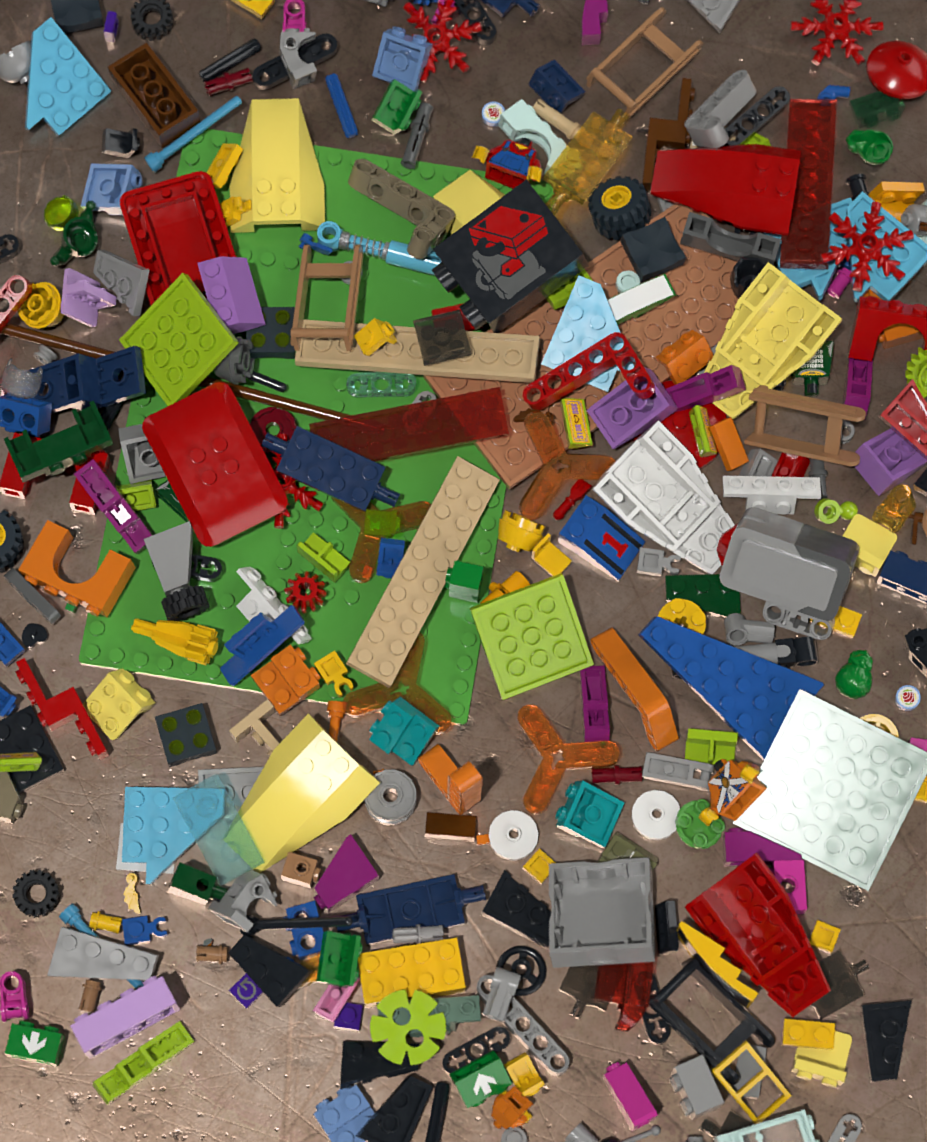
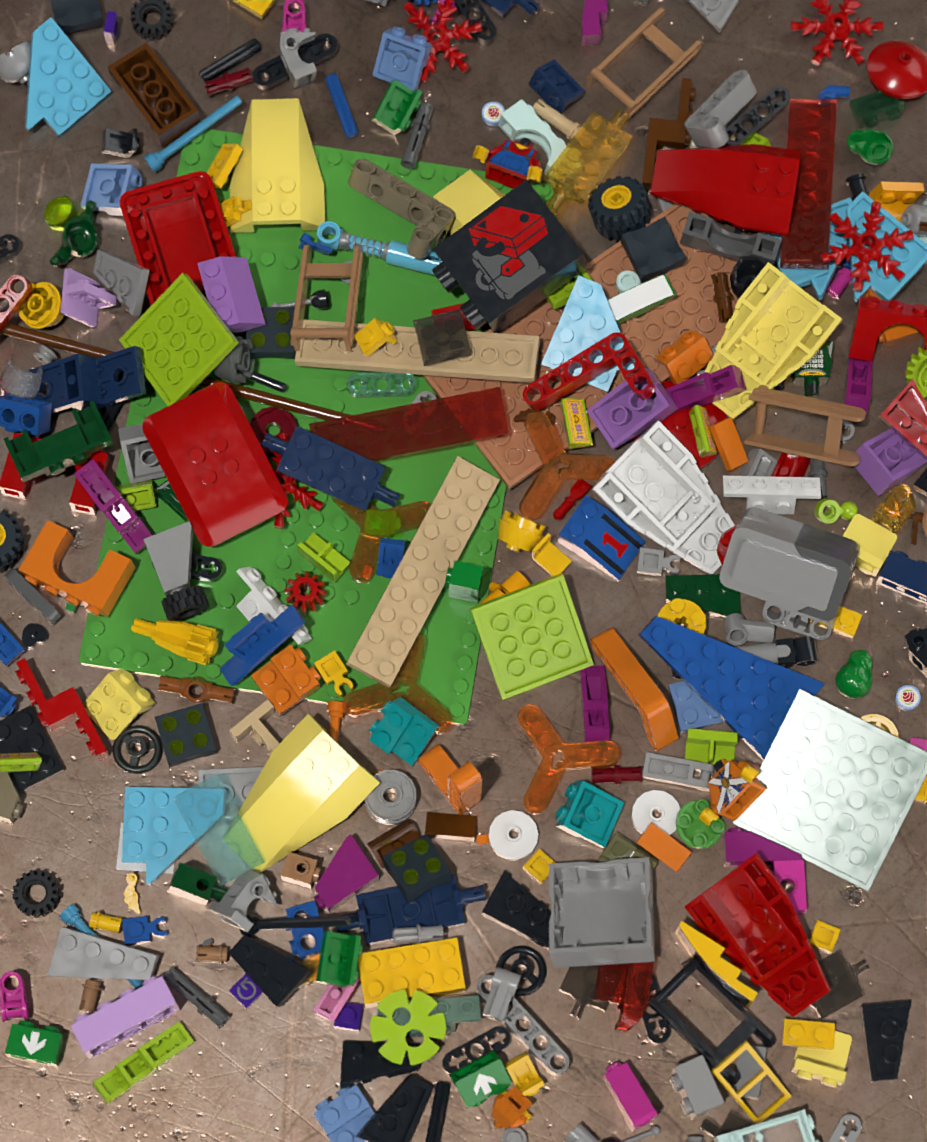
(133, 741): none -> pearl dark grey piece
(182, 687): none -> dark orange pin
(218, 1017): none -> dark grey pin
(317, 300): none -> black hinge
(392, 840): none -> reddish brown slope
(417, 868): none -> black brick
(664, 846): none -> orange tile
(666, 928): black plate -> none
(691, 709): none -> medium blue plate
(722, 296): none -> reddish brown pin

